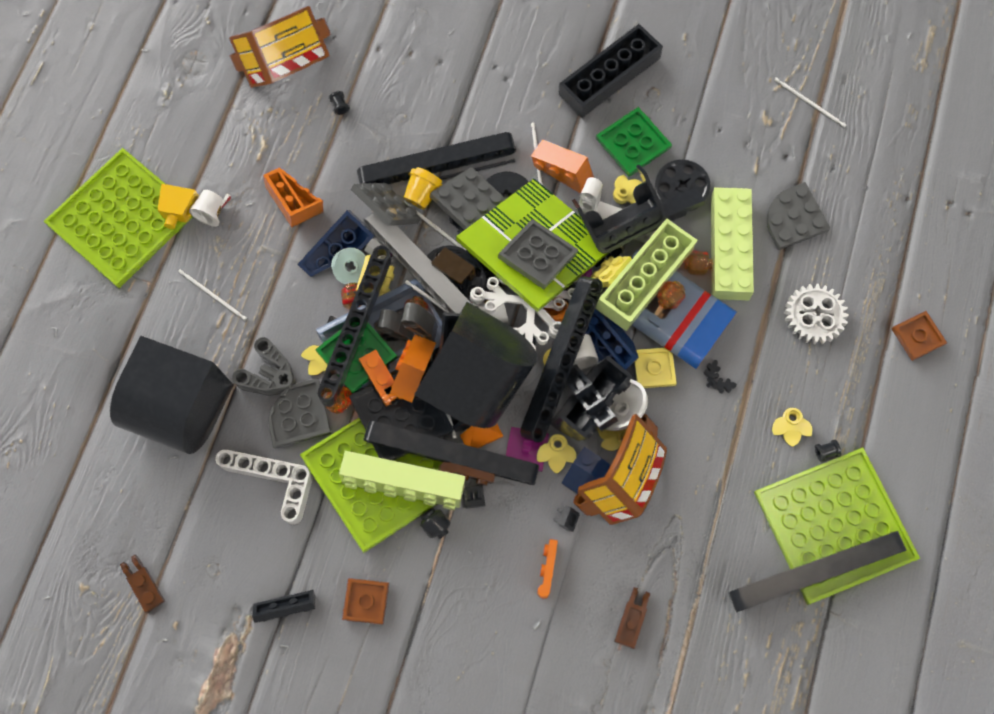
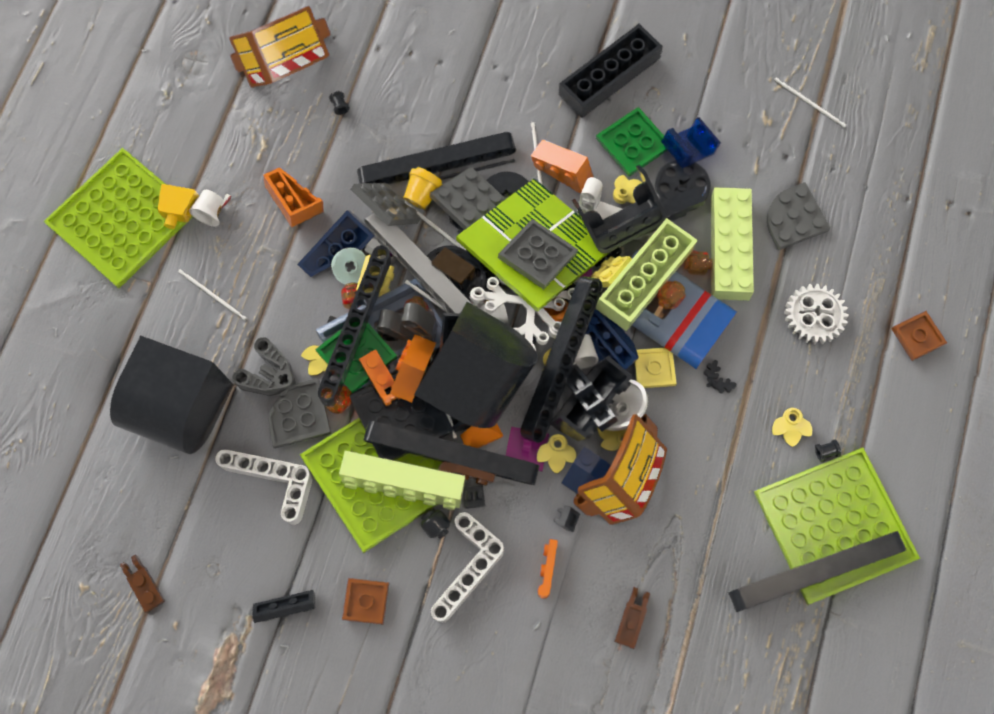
(471, 570): none -> white beam
(691, 144): none -> clear blue panel

